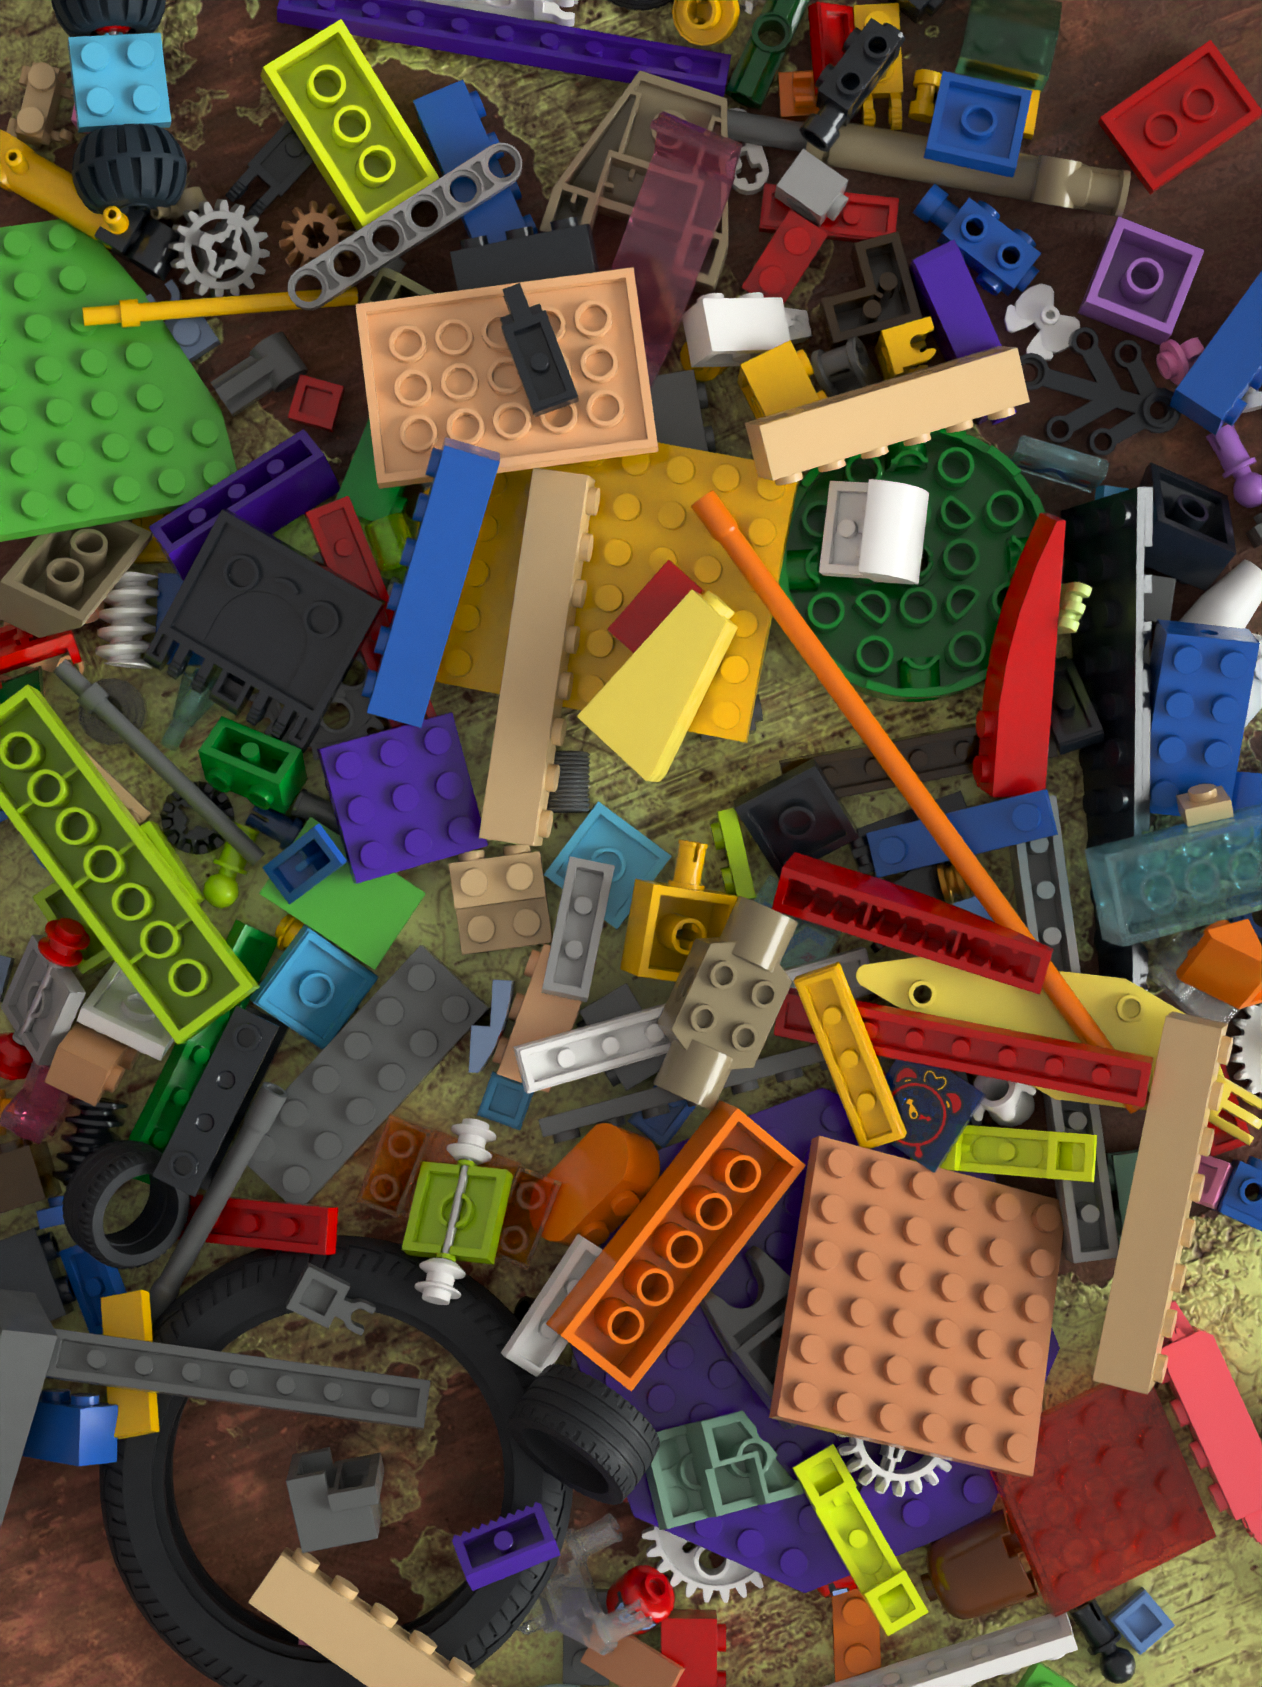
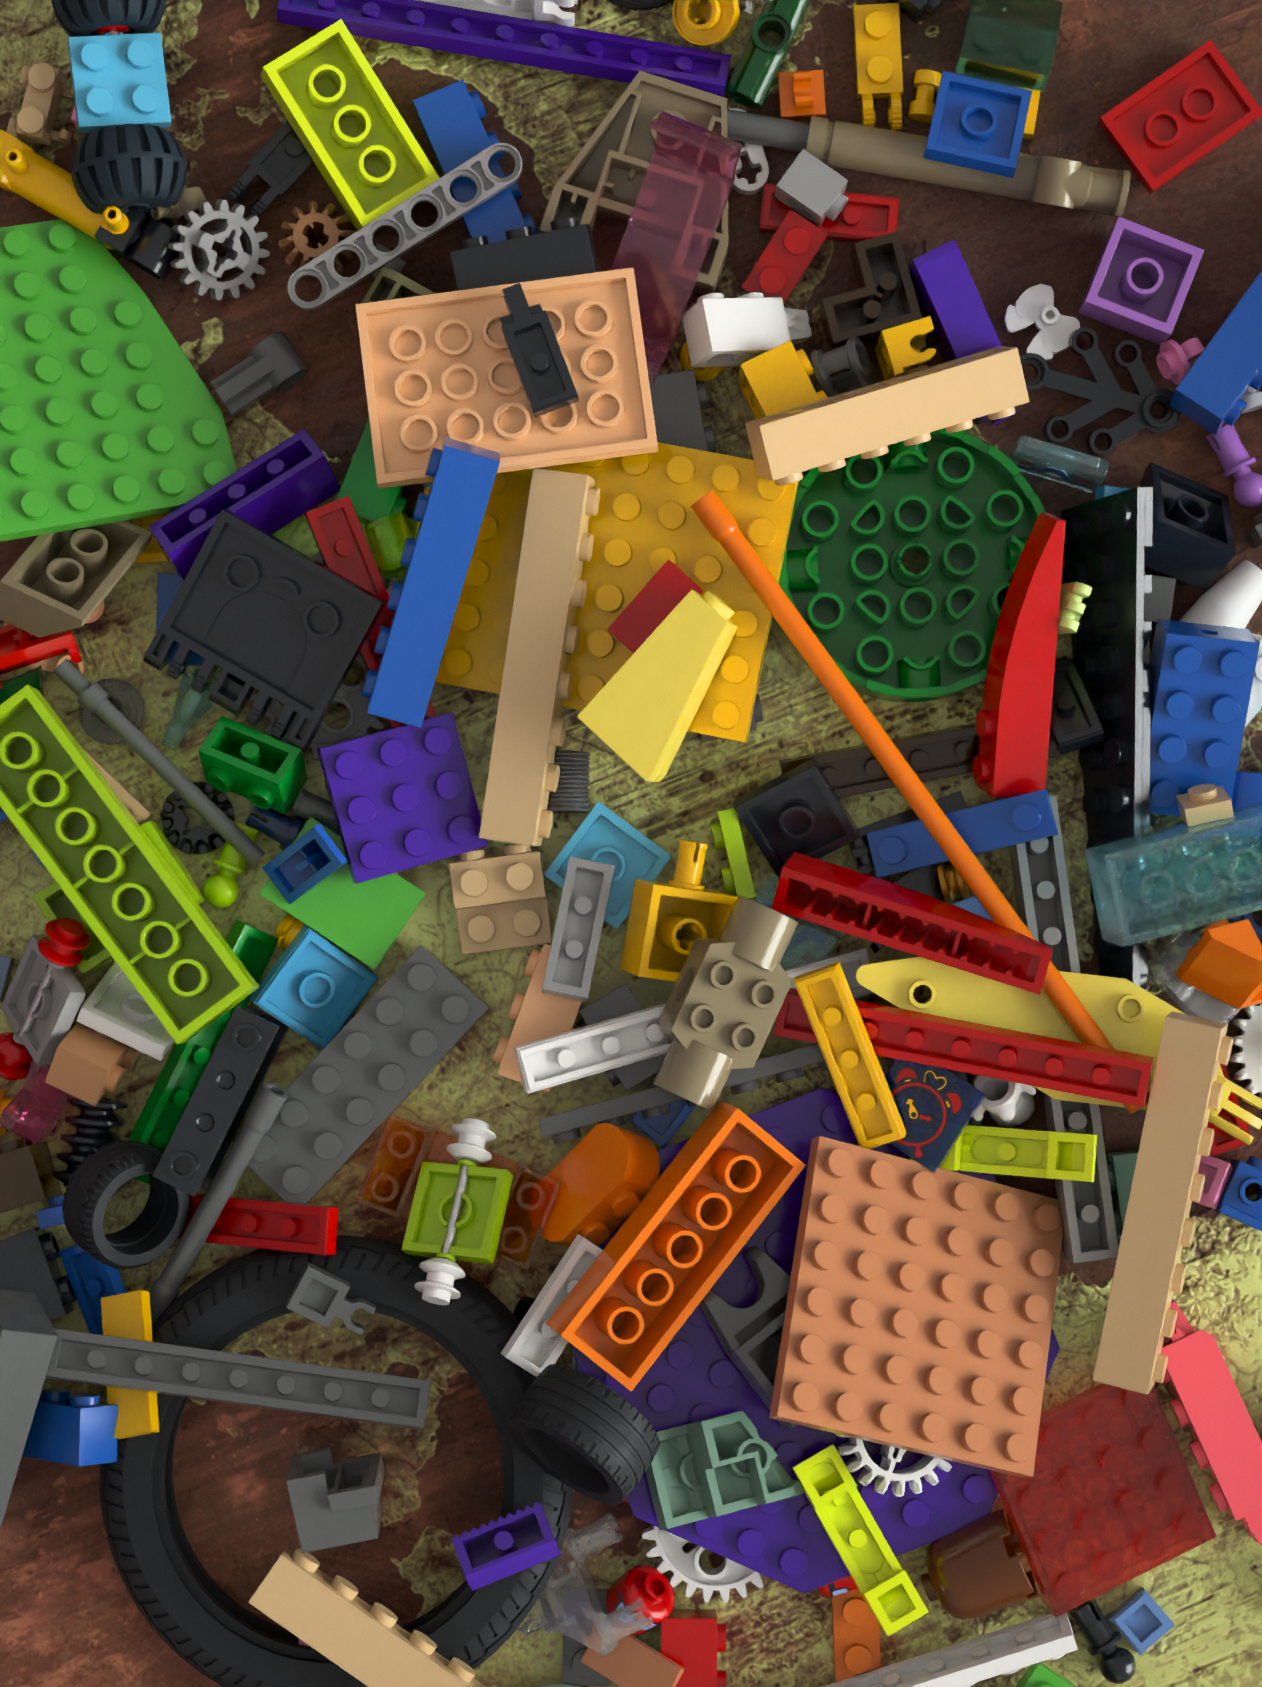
(127, 621): white piece -> none
(131, 312): yellow bar -> none
(191, 334): sand blue plate -> none
(316, 403): red plate -> none
(486, 1037): sand blue slope -> none
(505, 1101): dark azure tile -> none
(829, 29): red tile -> none
(850, 82): black brick -> none
(874, 531): white brick -> none
(983, 251): blue brick -> none

